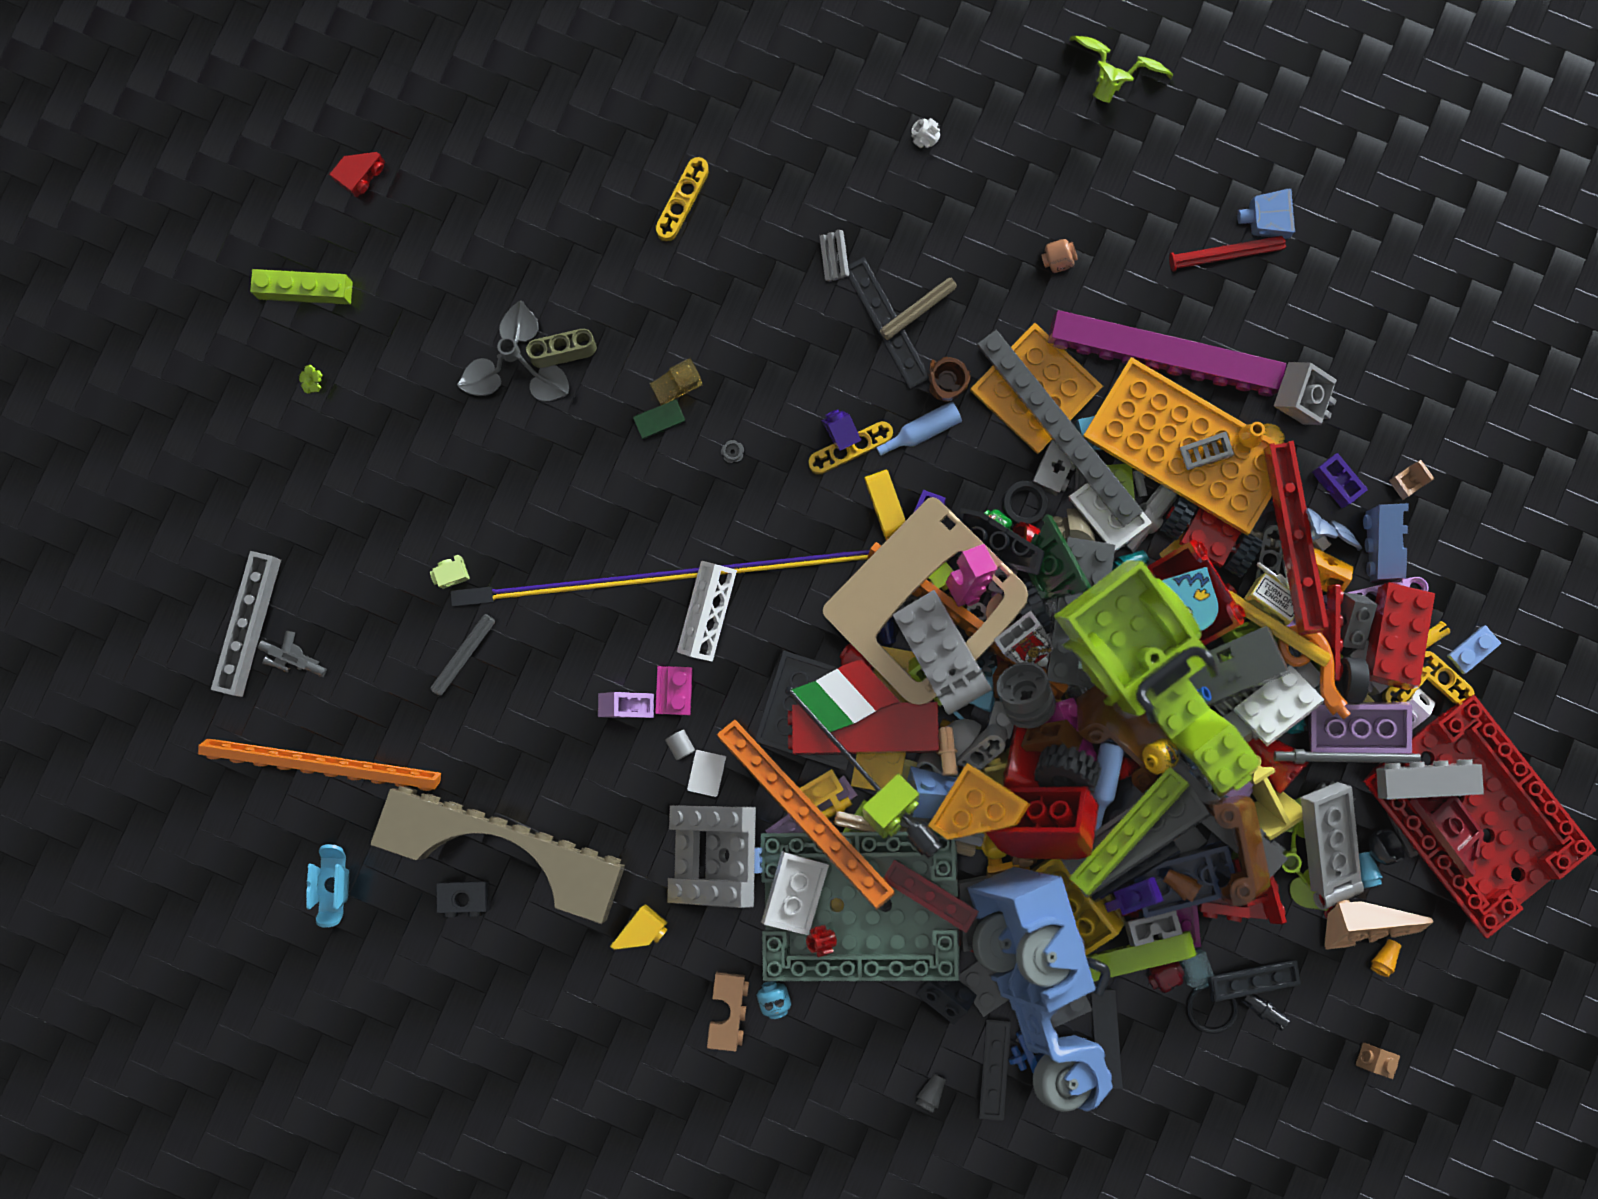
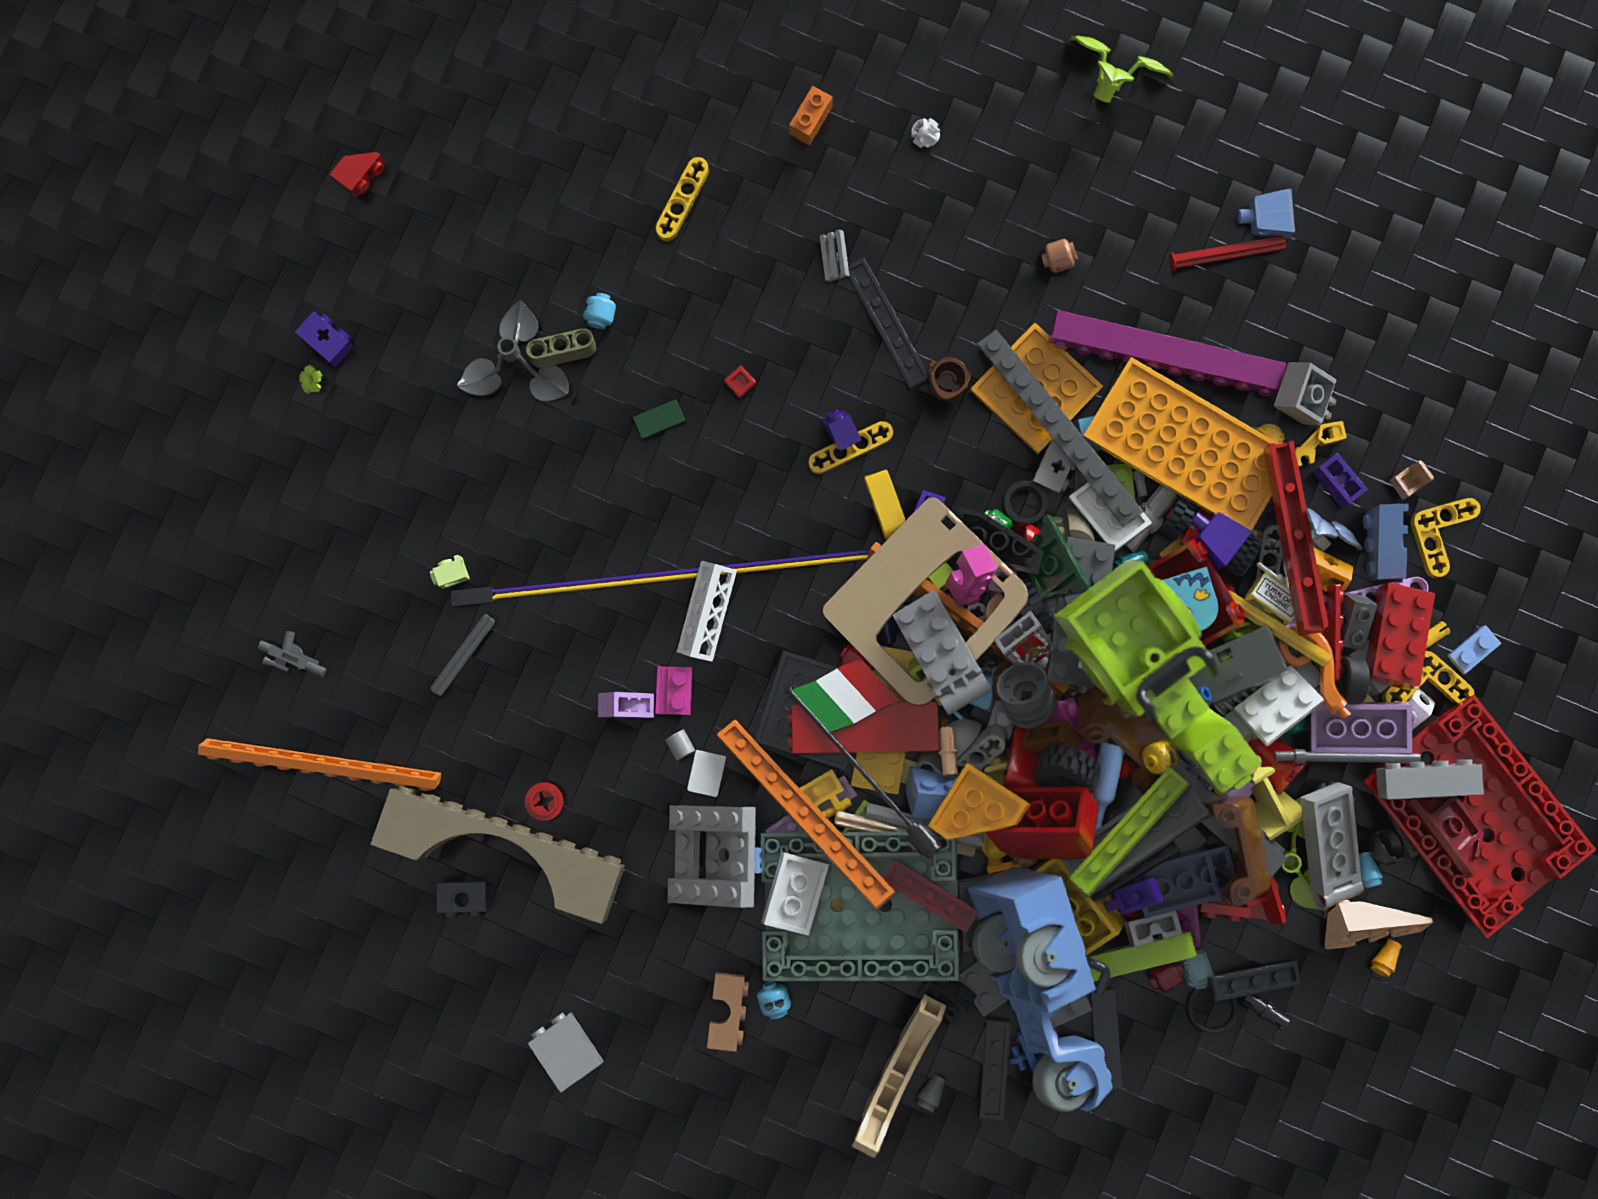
(246, 624): light grey brick -> none
(301, 286): lime brick -> none
(330, 904): medium azure piece -> none
(335, 347): none -> dark purple brick
(534, 796): none -> red gear
(565, 1051): none -> light grey brick
(599, 311): none -> medium azure head
(642, 929): yellow slope -> none
(676, 382): clear yellow arch -> none
(726, 451): dark grey plate -> none
(740, 382): none -> red tile
(811, 115): none -> orange brick
(821, 941): red gear -> none
(889, 805): lime brick -> none
(896, 1075): none -> tan arch
(918, 308): dark tan axle -> none
(924, 428): light blue piece -> none
(1183, 885): dark orange cone -> none
(1220, 536): none -> dark purple torso
(1223, 437): light grey slope -> none
(1252, 434): light orange cone -> none
(1336, 434): none -> yellow piece
(1378, 1060): medium nougat bracket -> none
(1432, 531): none -> yellow beam

